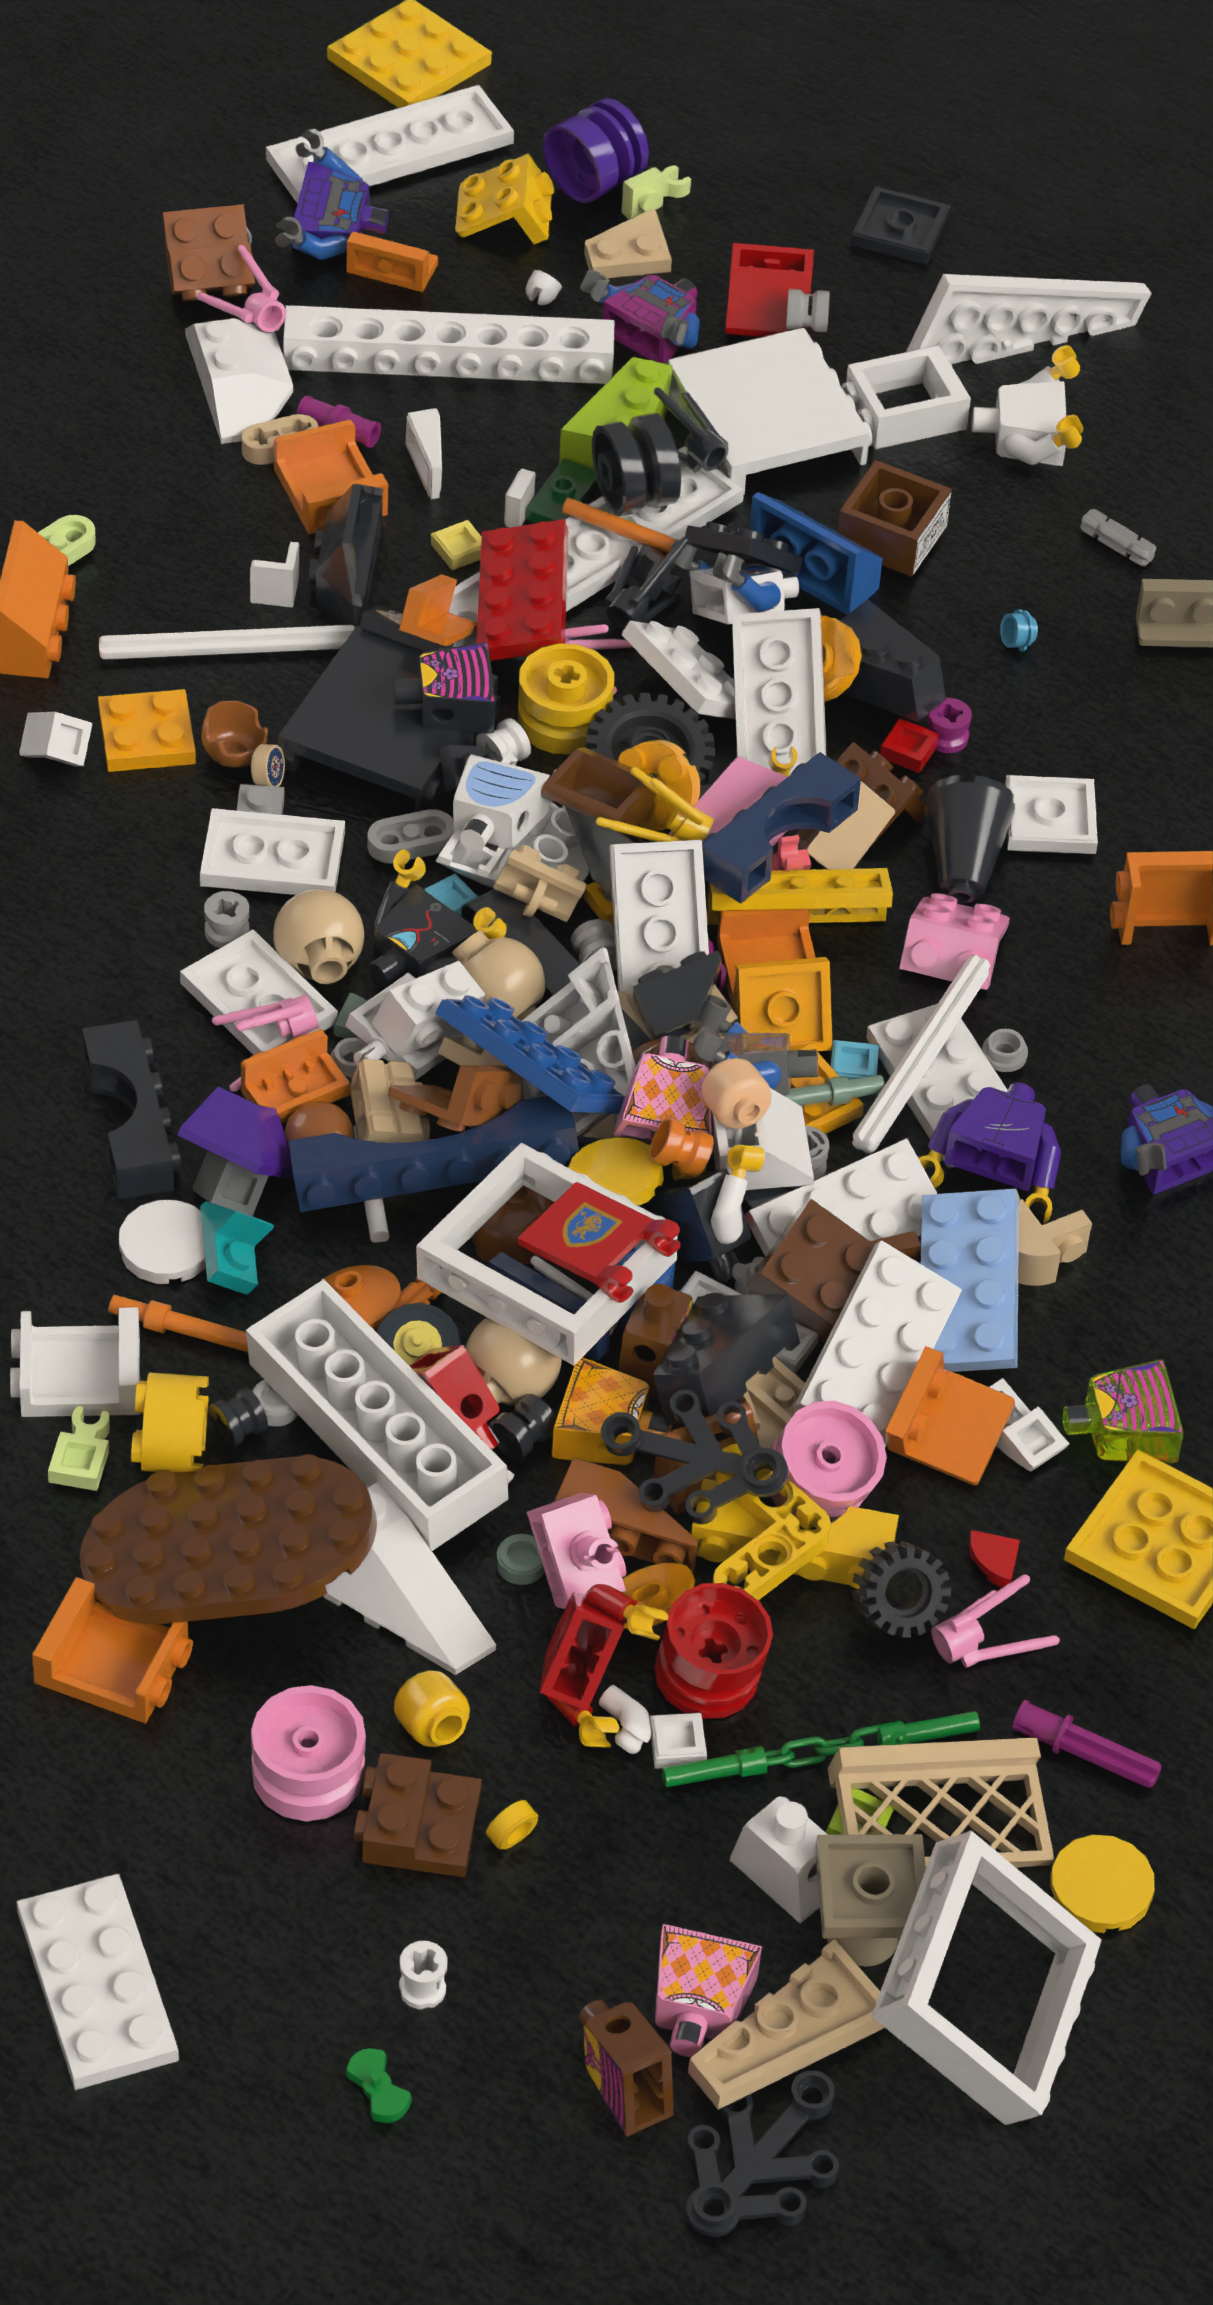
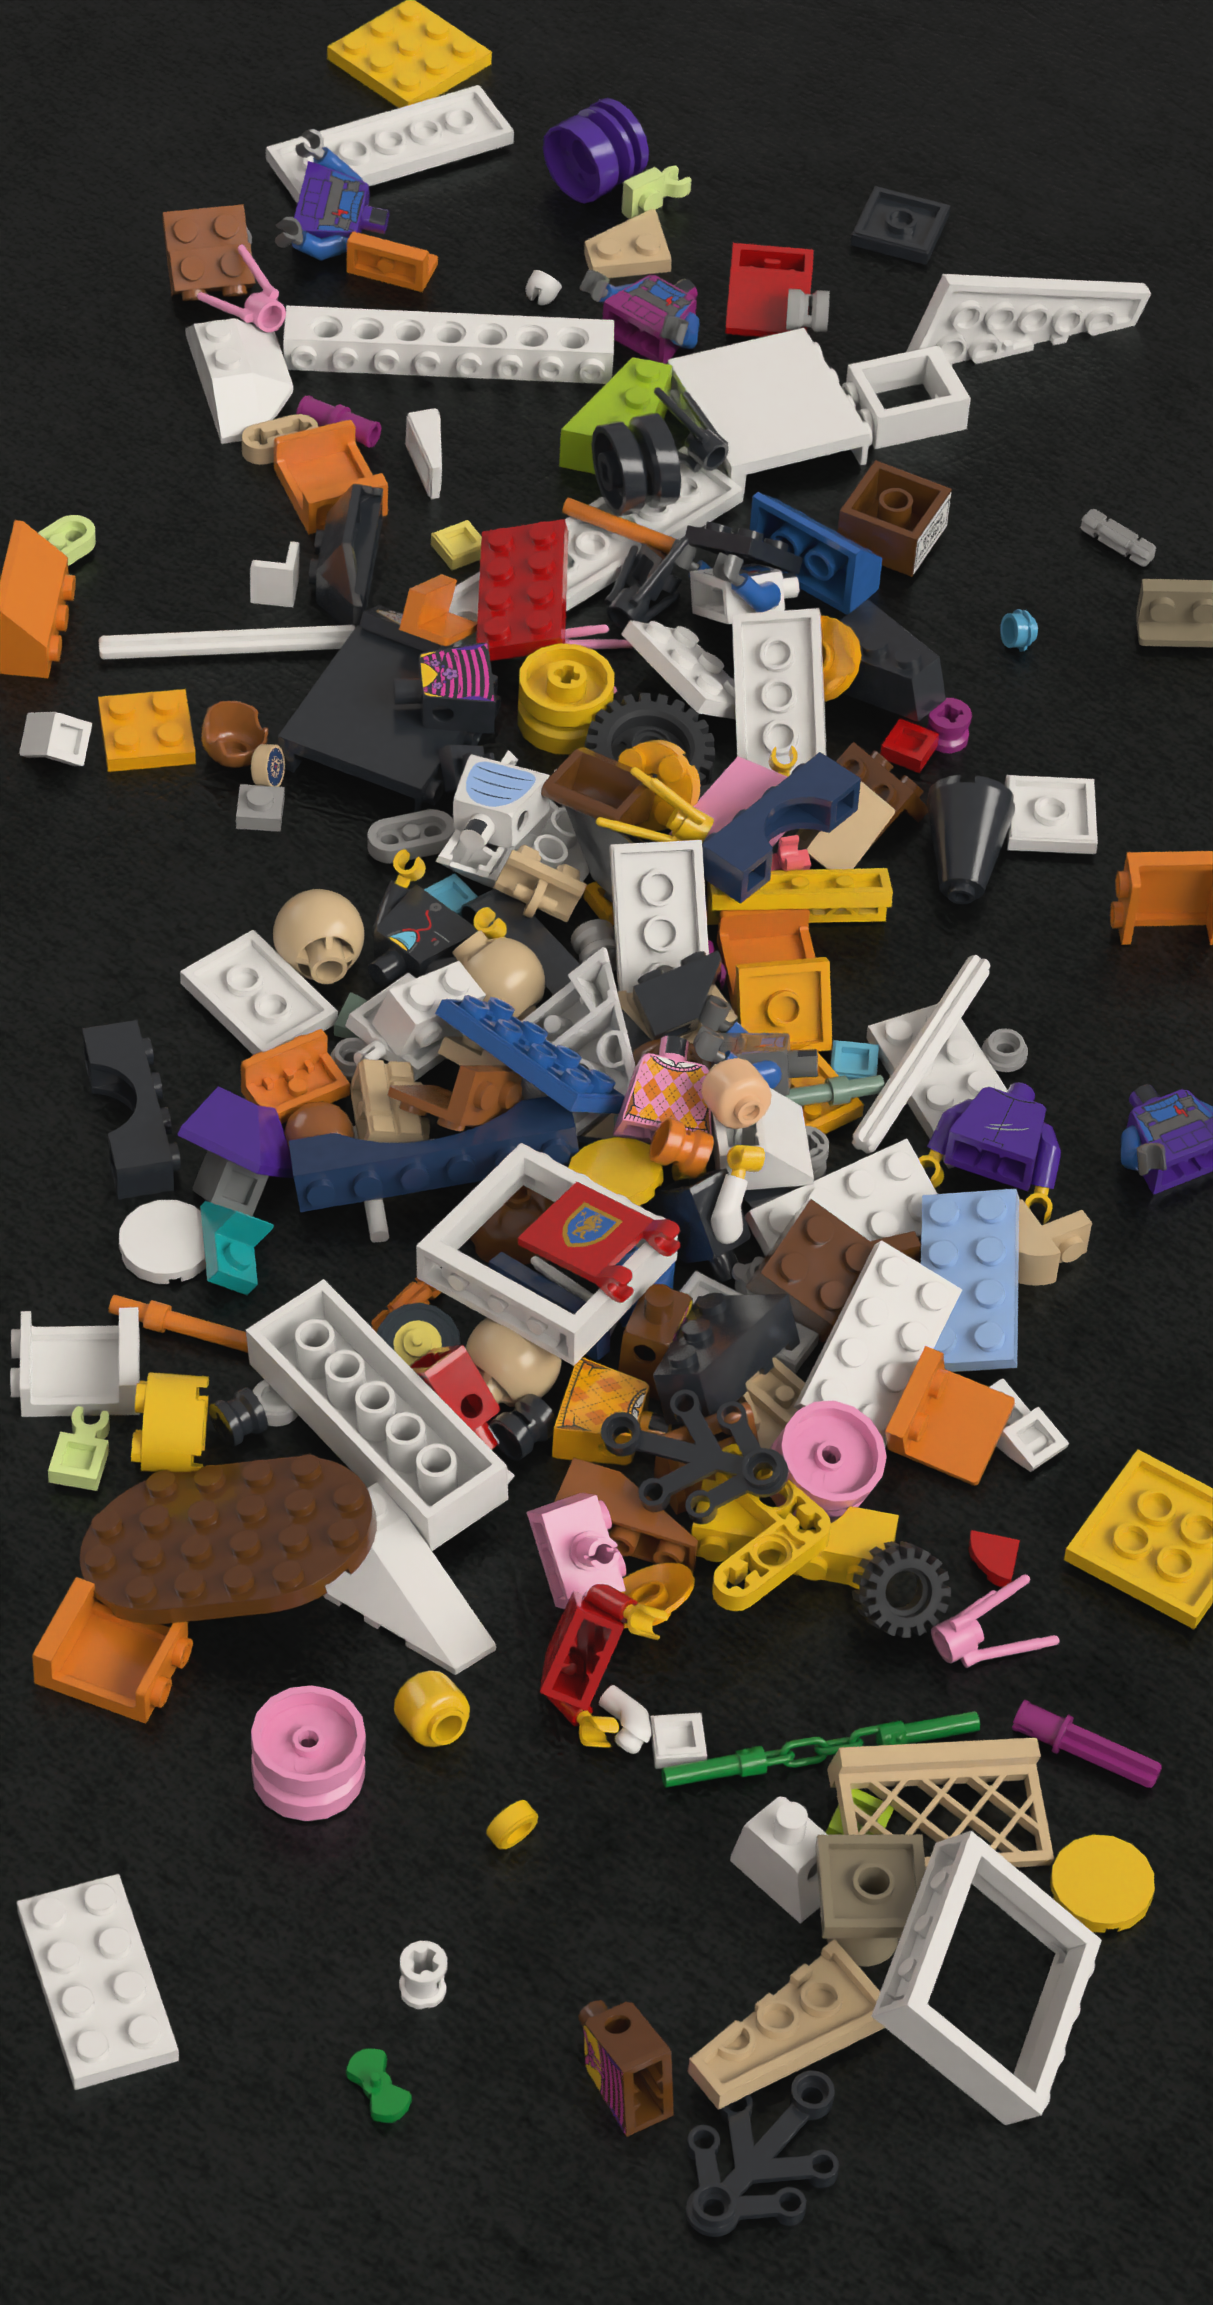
(225, 918): light grey wheel -> none
(271, 852): white plate -> none
(290, 1016): bright pink plant -> none
(368, 1290): orange dish -> none
(417, 1816): reddish brown plate -> none
(506, 192): yellow bracket -> none
(507, 736): white wheel -> none
(518, 498): white tile -> none
(519, 1560): sand green tile -> none
(566, 481): dark green plate -> none
(702, 1985): bright pink torso -> none
(713, 1650): red wheel -> none
(948, 933): bright pink bracket -> none
(1032, 415): white torso -> none
(1128, 1413): clear neon green torso -> none

